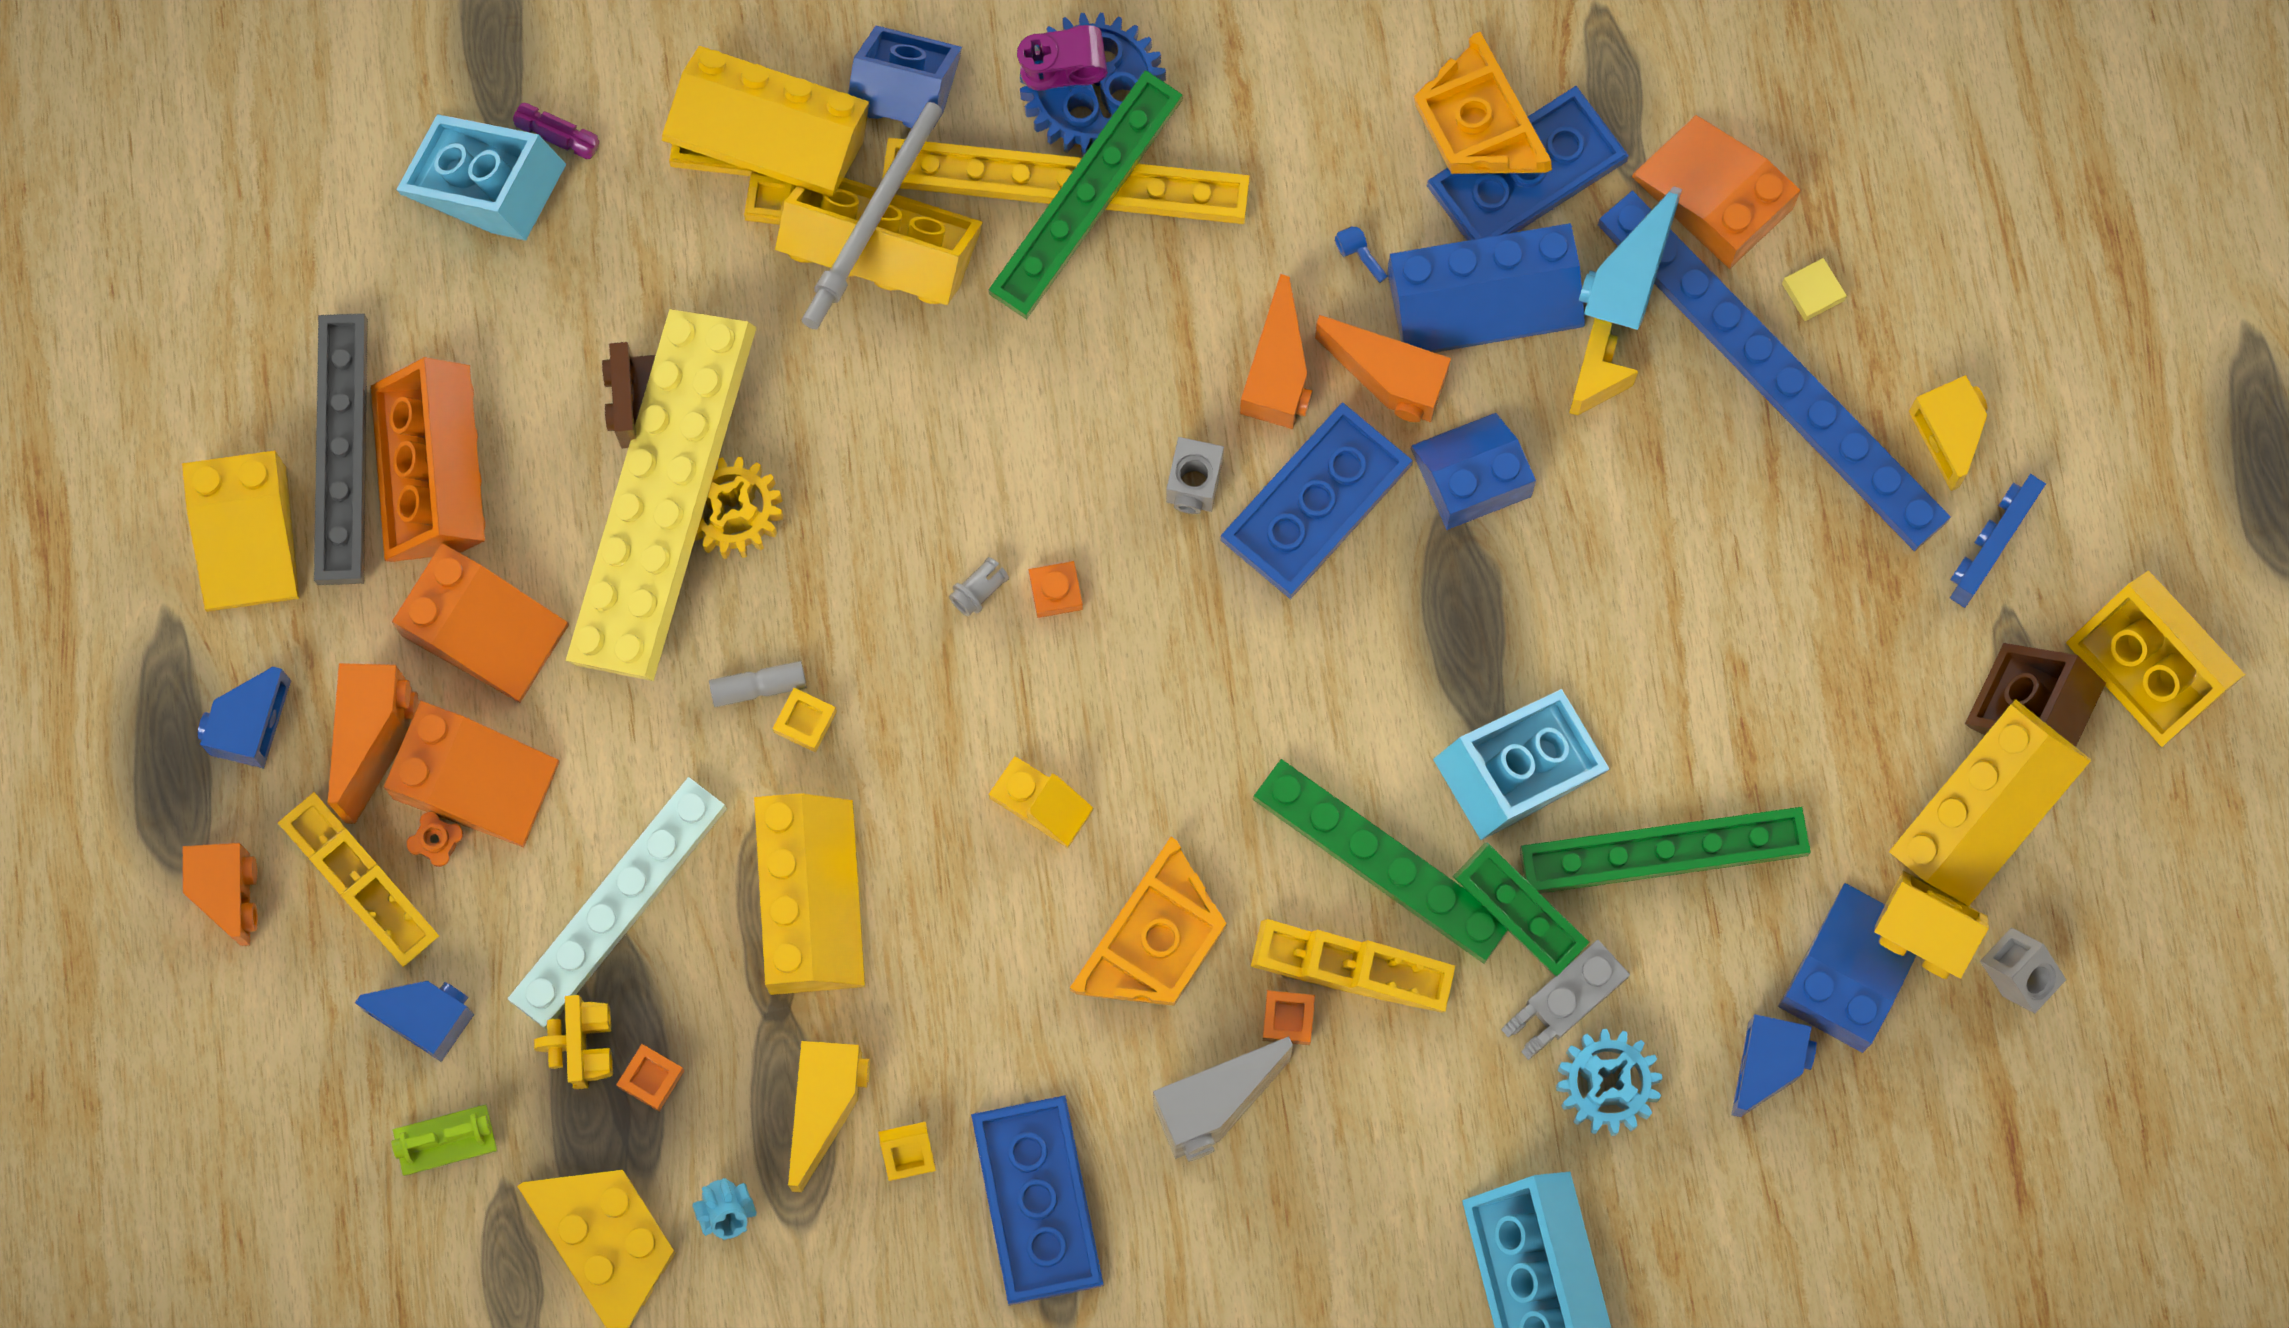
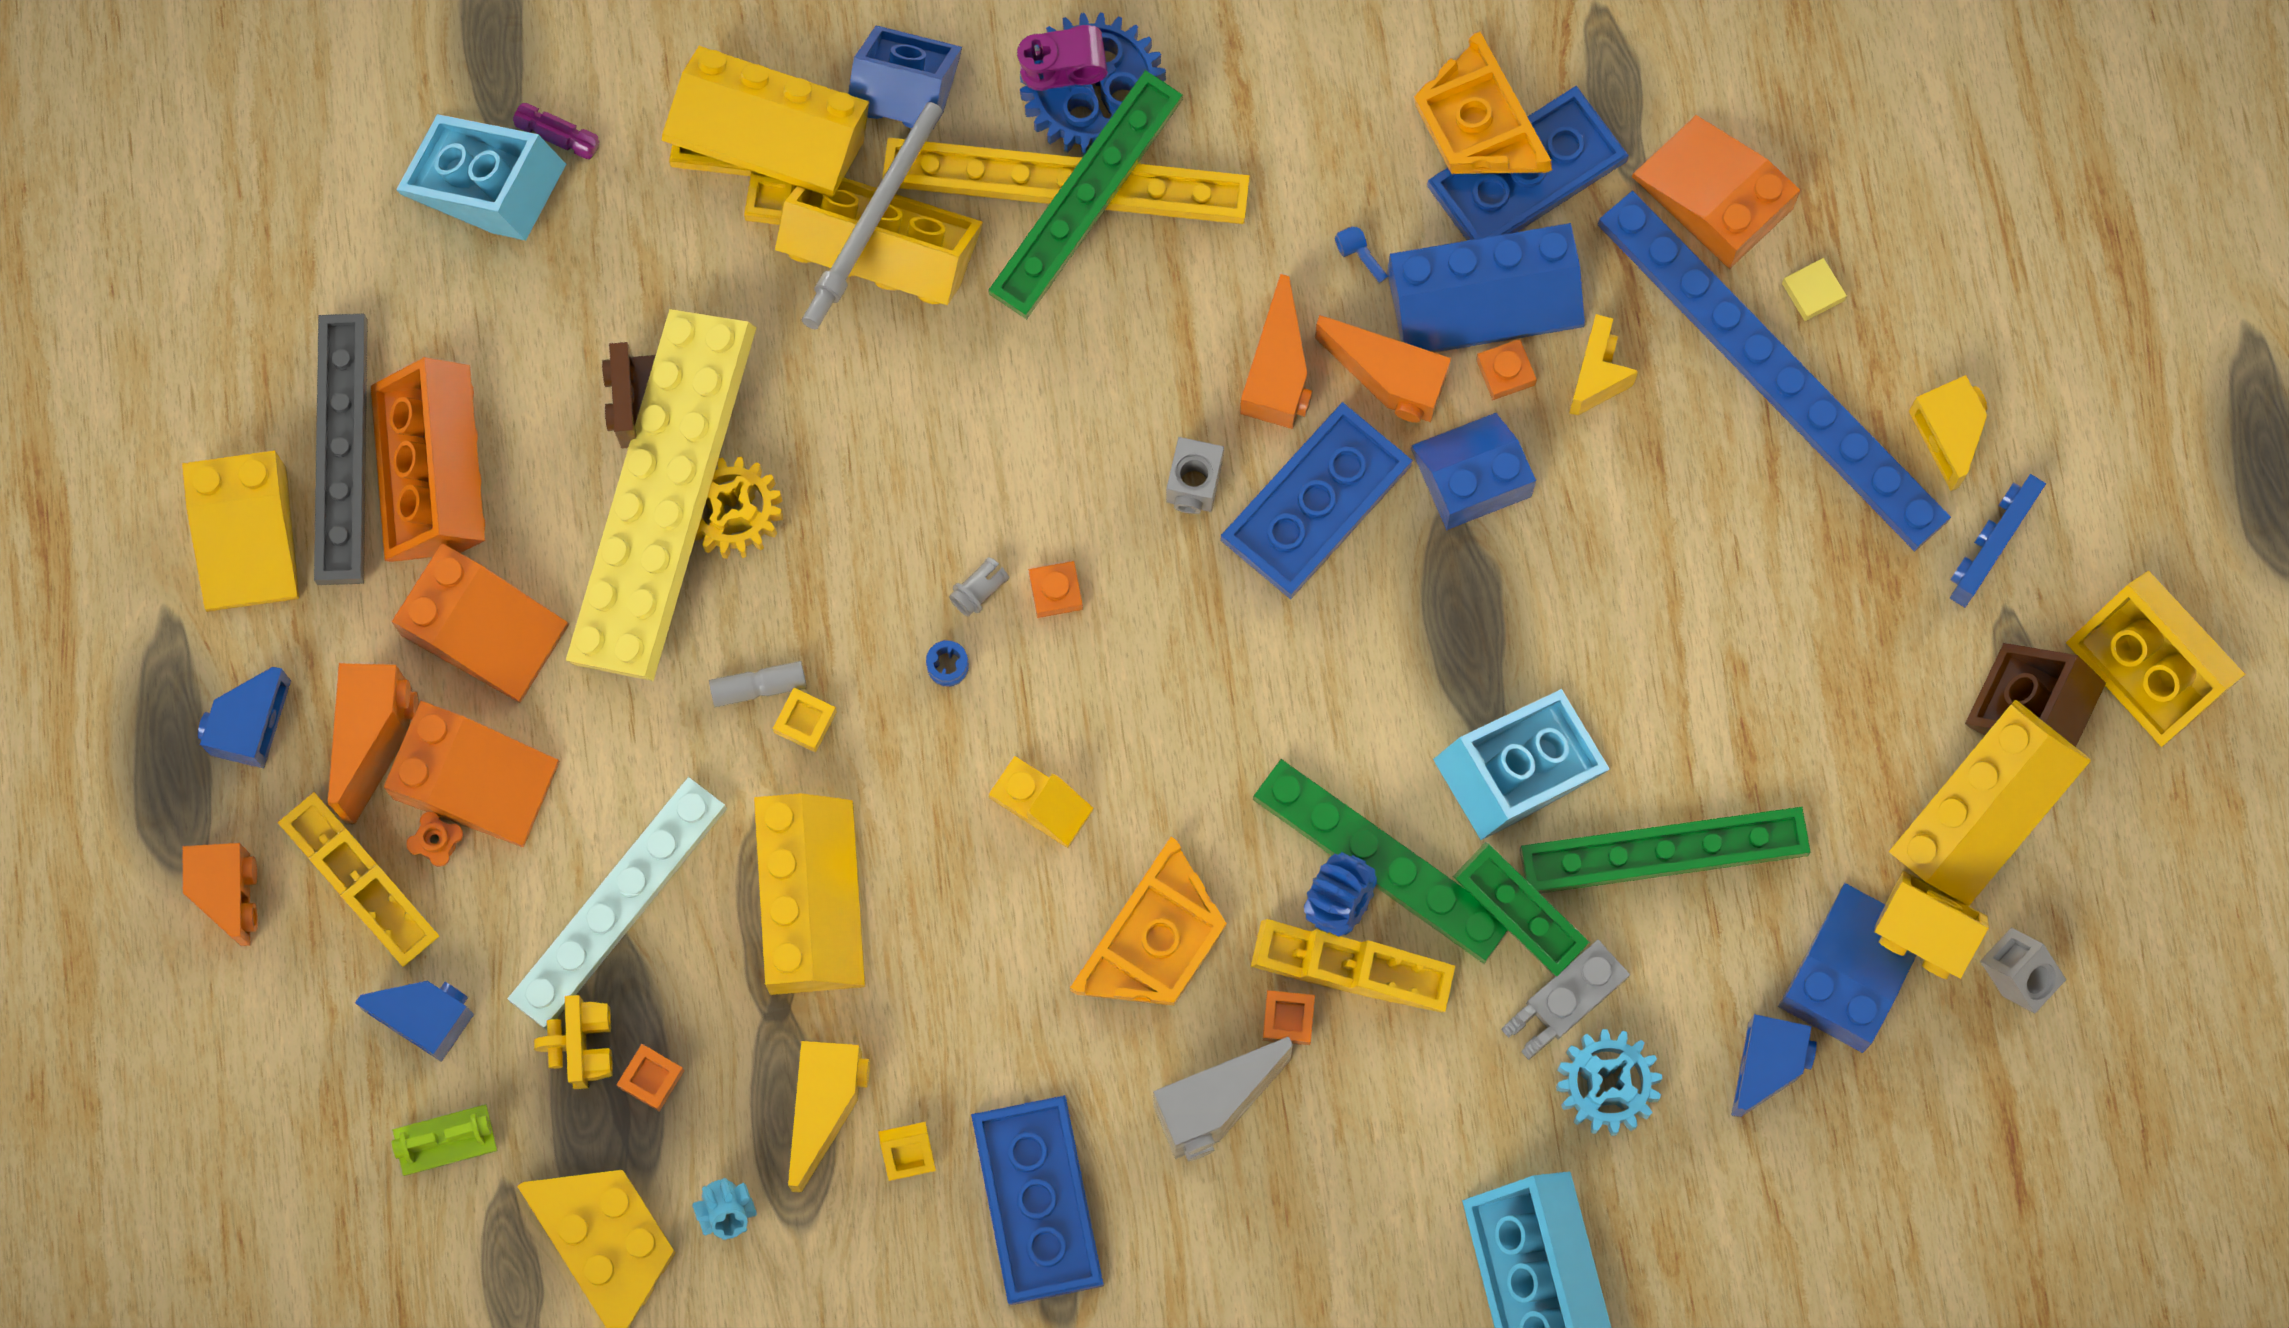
(961, 664): none -> blue bush
(1340, 894): none -> blue gear
(1506, 369): none -> orange plate
(1626, 277): medium azure slope -> none

